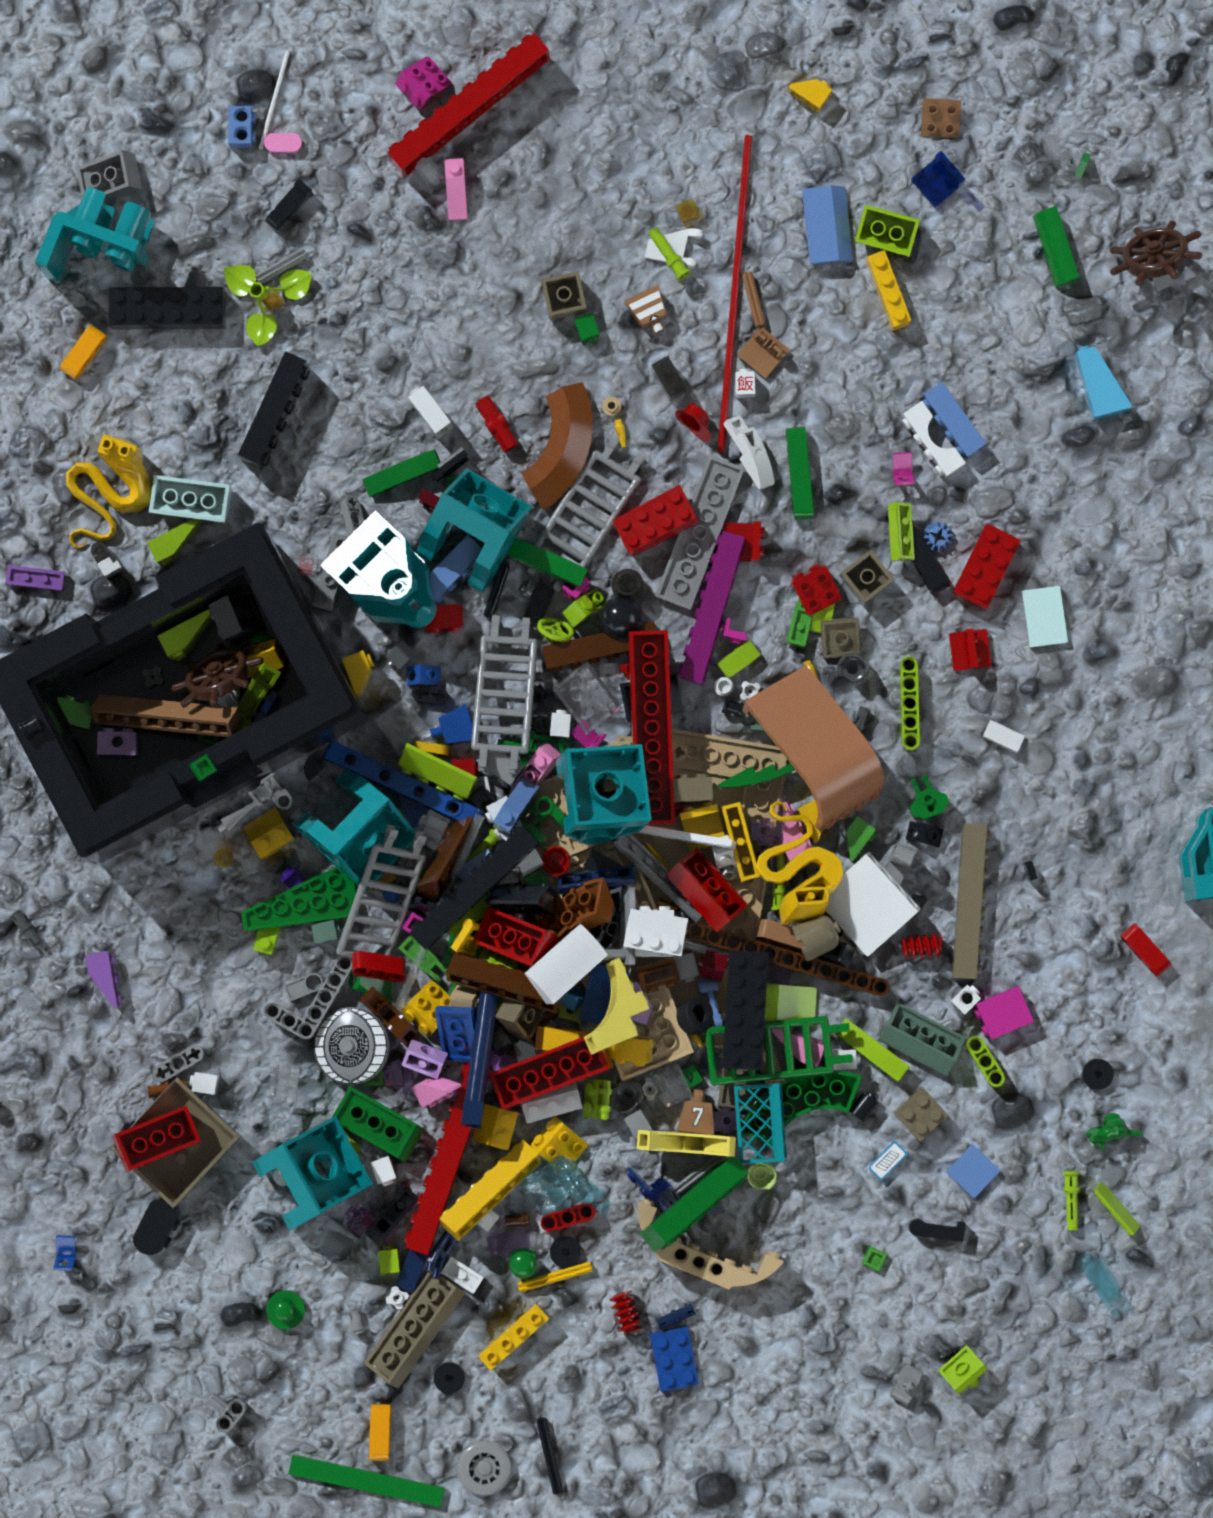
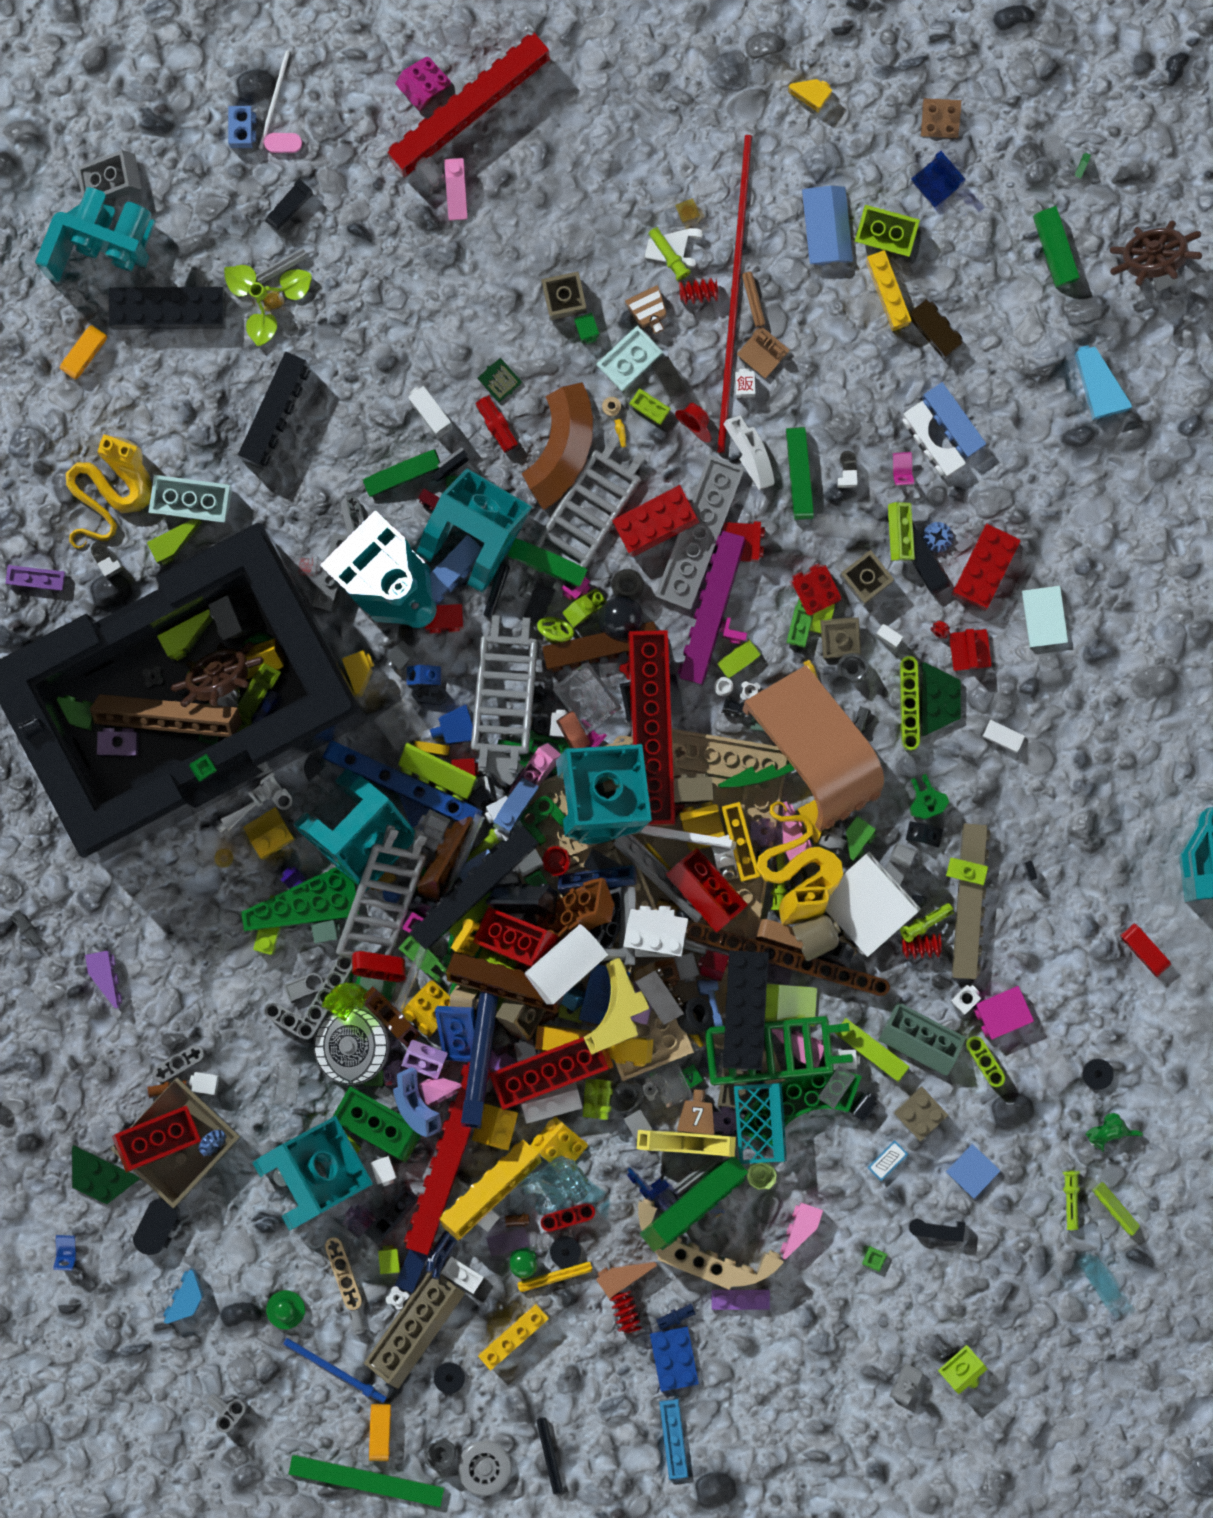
(98, 1176): none -> dark green wing
(185, 1299): none -> dark azure slope
(217, 1139): none -> medium blue gear
(344, 999): none -> clear neon green slope
(346, 1272): none -> tan beam
(367, 1390): none -> blue bar
(411, 1106): none -> medium blue arch
(440, 1454): none -> dark grey hair
(499, 380): none -> piece
(573, 731): none -> copper tile
(620, 1277): none -> nougat slope
(629, 358): none -> light aqua tile
(649, 406): none -> lime plate
(659, 992): none -> brick
(673, 1439): none -> dark azure tile
(698, 291): none -> red piece
(740, 1299): none -> medium lavender plate
(804, 1224): none -> bright pink slope
(833, 840): none -> light grey piece
(836, 1086): none -> clear tile
(849, 470): none -> leg
(888, 636): none -> white piece
(921, 925): none -> lime pin
(936, 329): none -> dark brown brick
(939, 699): none -> dark green wing
(940, 629): none -> red plate
(966, 871): none -> lime plate

